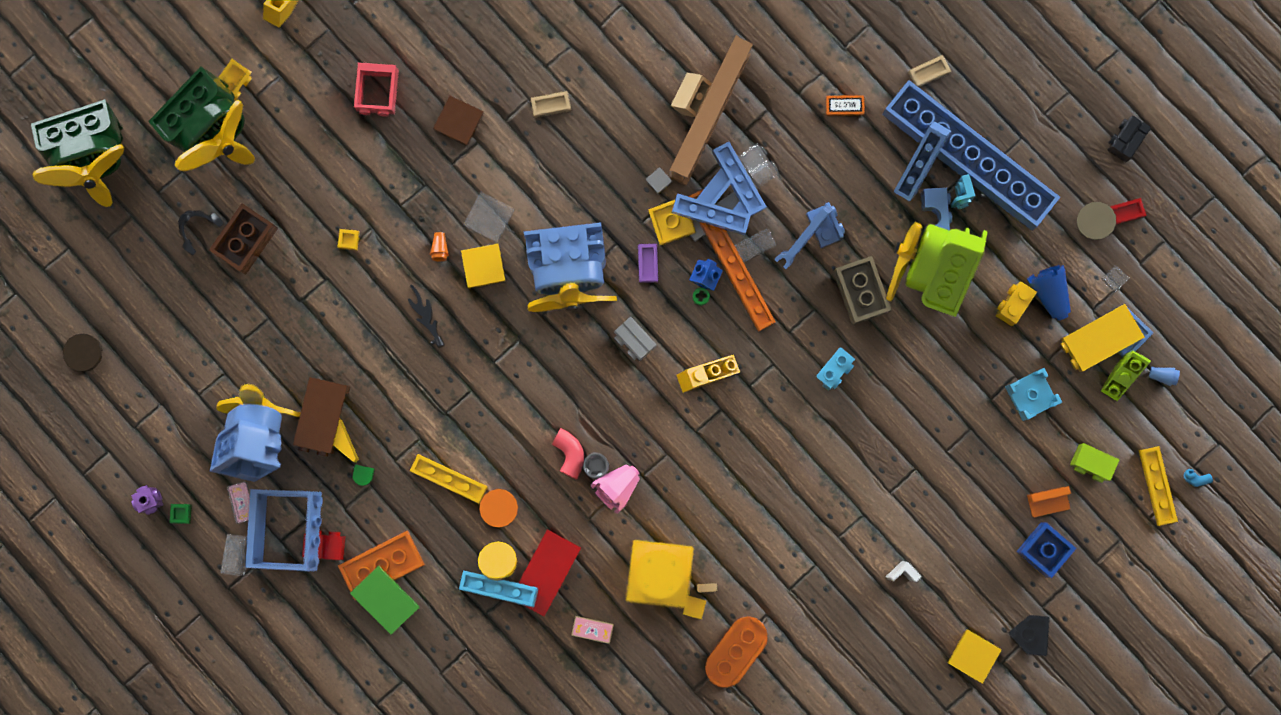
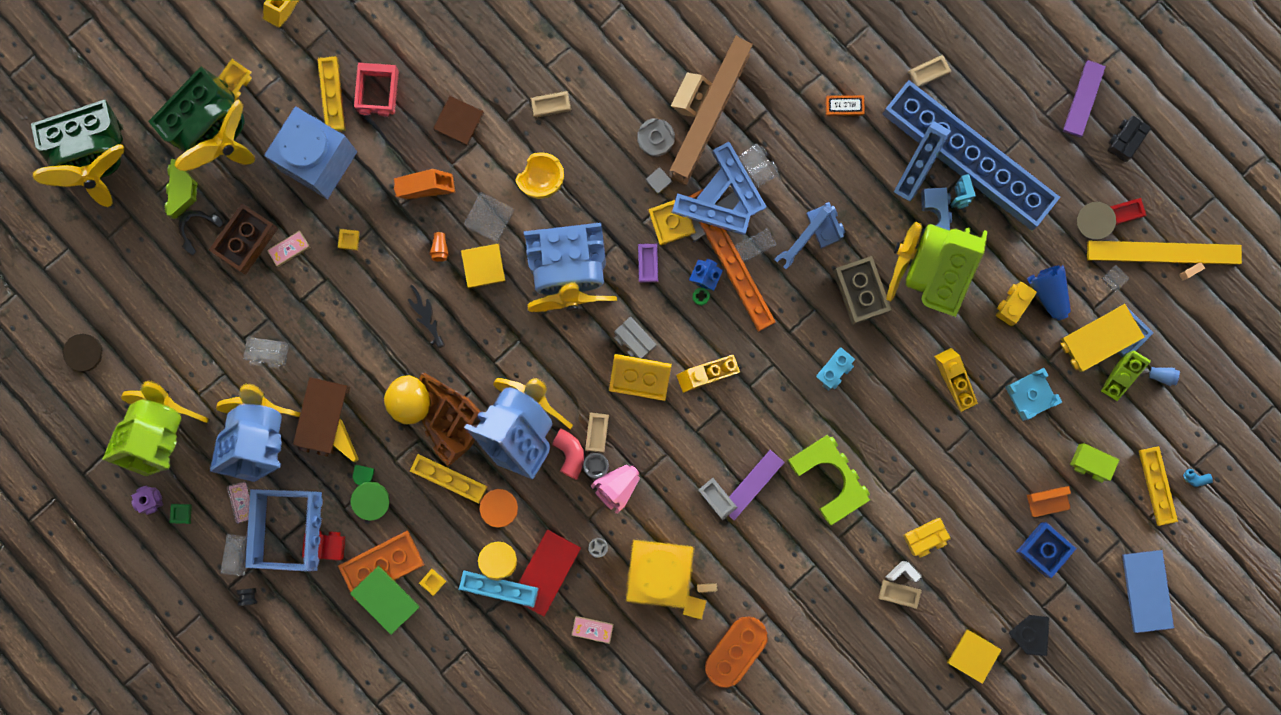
(148, 430): none -> lime brick
(180, 191): none -> lime slope
(247, 596): none -> black wheel
(266, 351): none -> clear brick
(288, 248): none -> bright pink tile
(325, 157): none -> medium blue container
(331, 93): none -> yellow tile
(370, 501): none -> bright green tile
(407, 400): none -> yellow cylinder
(424, 184): none -> orange slope
(432, 582): none -> yellow tile
(447, 420): none -> dark orange wedge
(517, 426): none -> medium blue brick
(541, 176): none -> yellow cylinder
(596, 549): none -> light grey wheel
(597, 432): none -> tan tile
(640, 377): none -> yellow tile
(656, 137): none -> light grey tile
(717, 498): none -> light grey tile
(755, 482): none -> medium lavender tile
(852, 493): none -> lime arch
(899, 594): none -> tan tile
(927, 537): none -> yellow brick
(956, 378): none -> yellow slope
(1084, 98): none -> medium lavender tile
(1147, 591): none -> medium blue tile
(1164, 252): none -> yellow tile
(1191, 271): none -> light nougat tile

